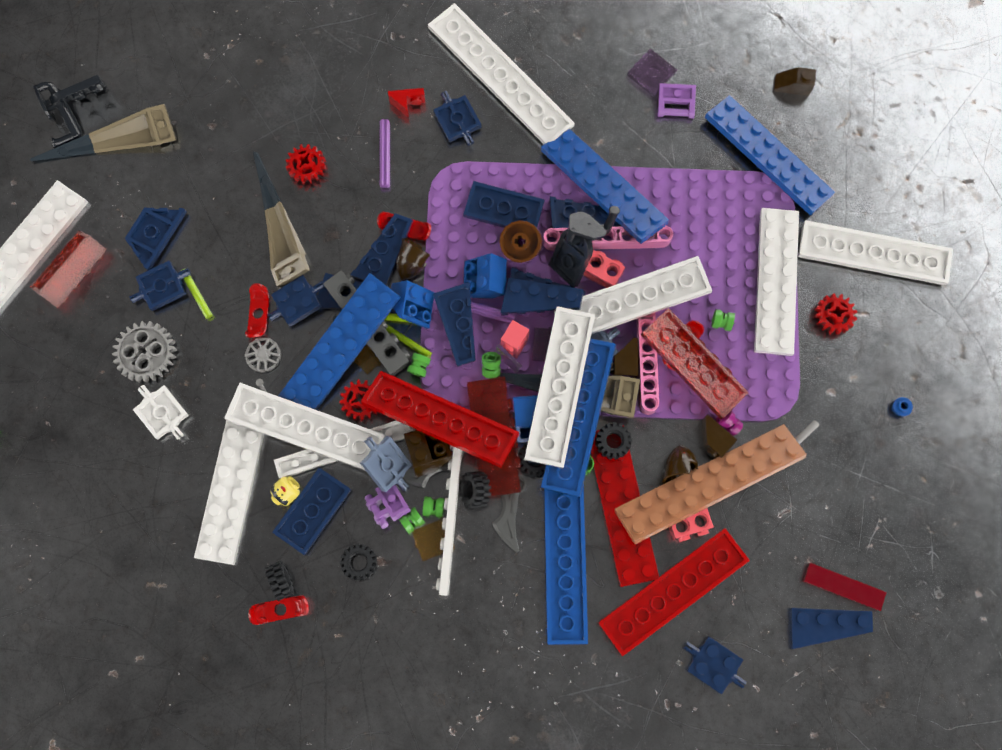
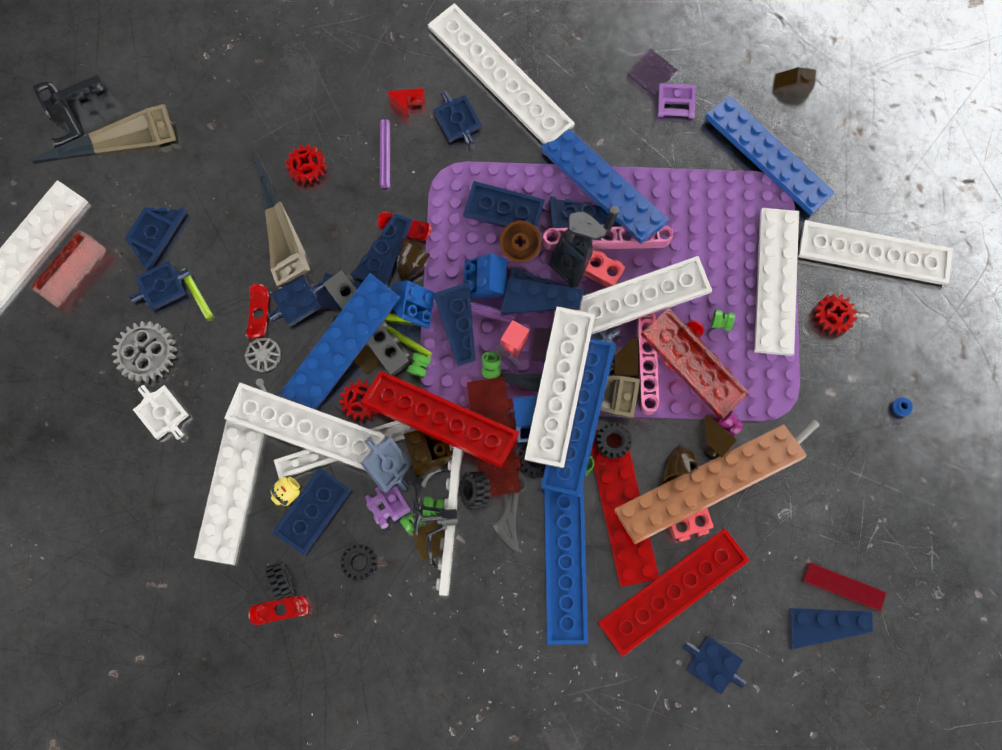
(444, 518): none -> black plant

